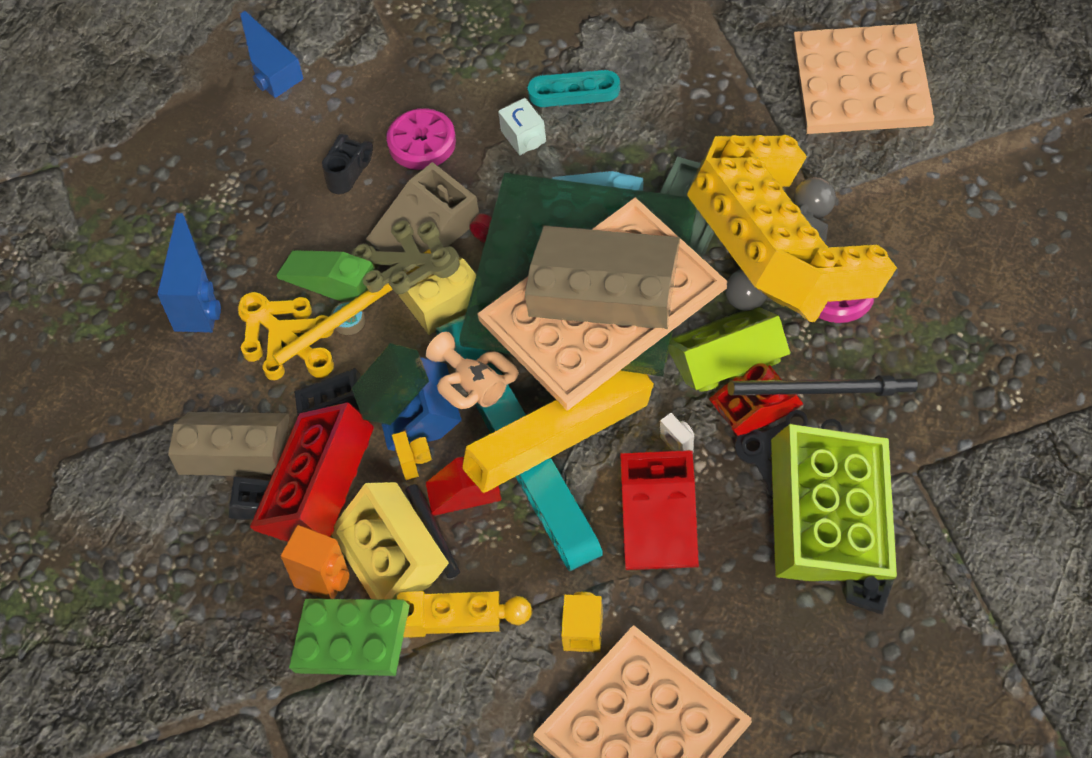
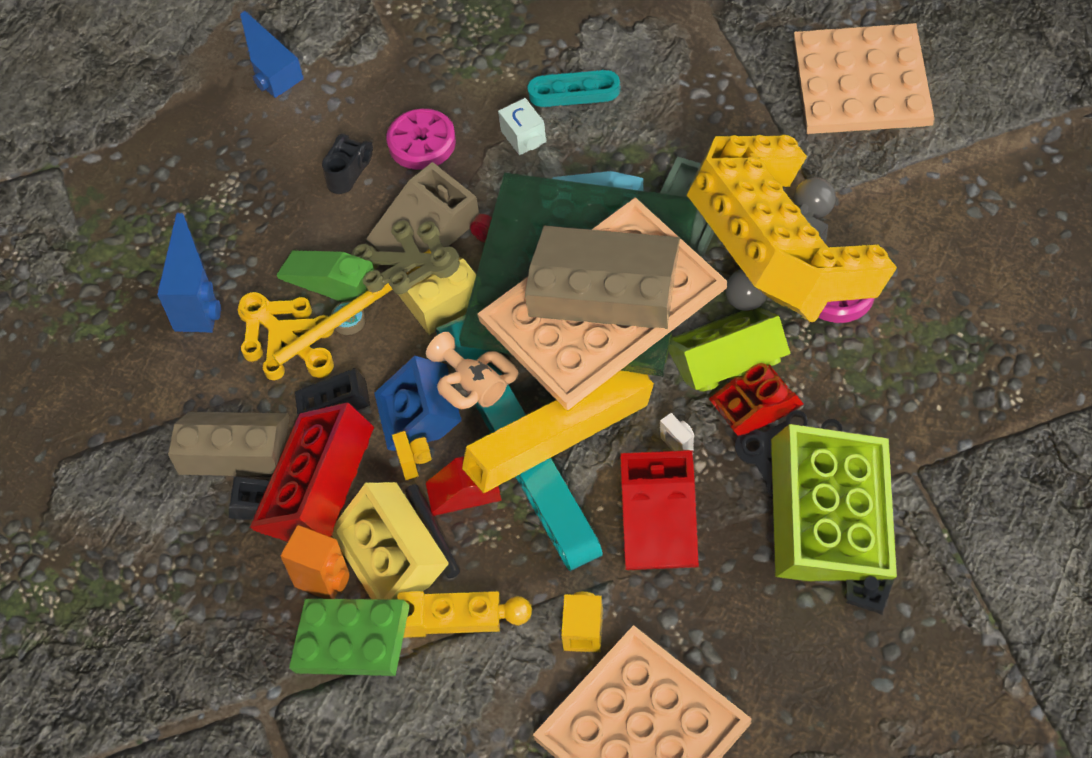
(390, 384): clear green brick -> none
(881, 385): black bar -> none

